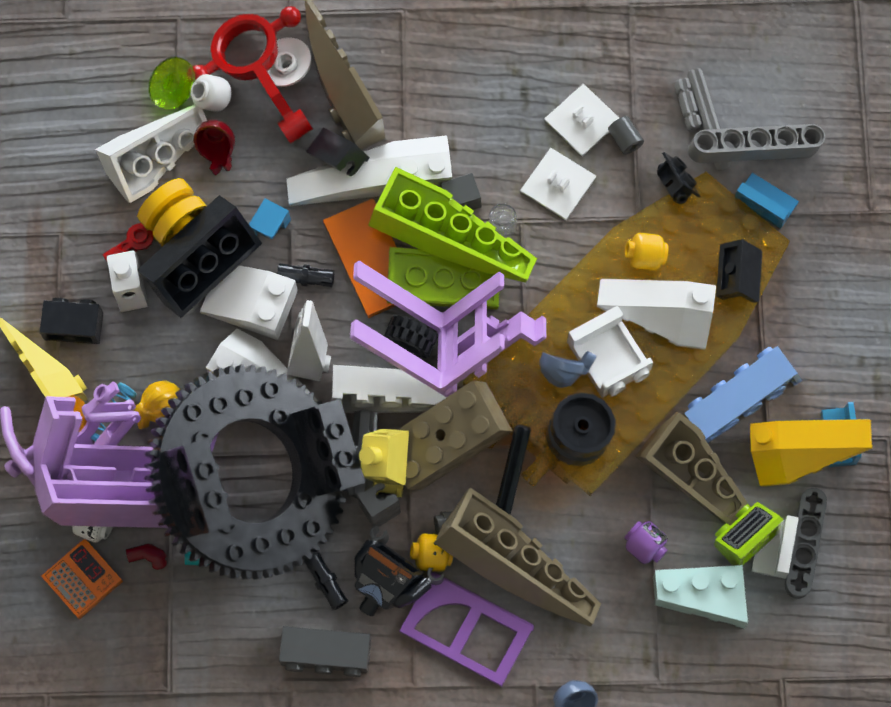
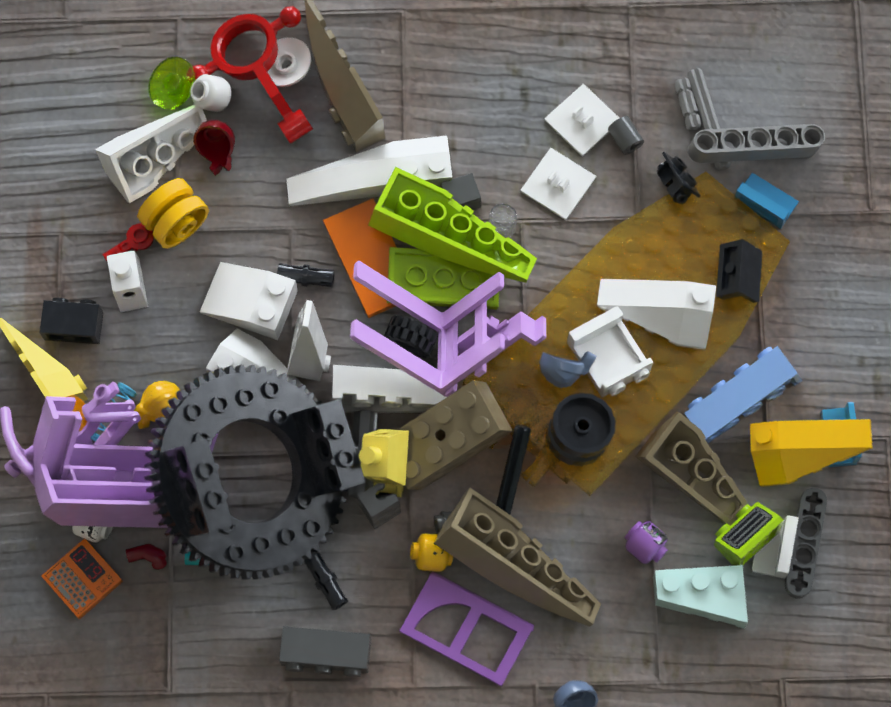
(200, 256): black brick -> none
(269, 219): dark azure panel -> none
(337, 151): black hinge -> none
(388, 577): black torso -> none
(646, 251): yellow head -> none

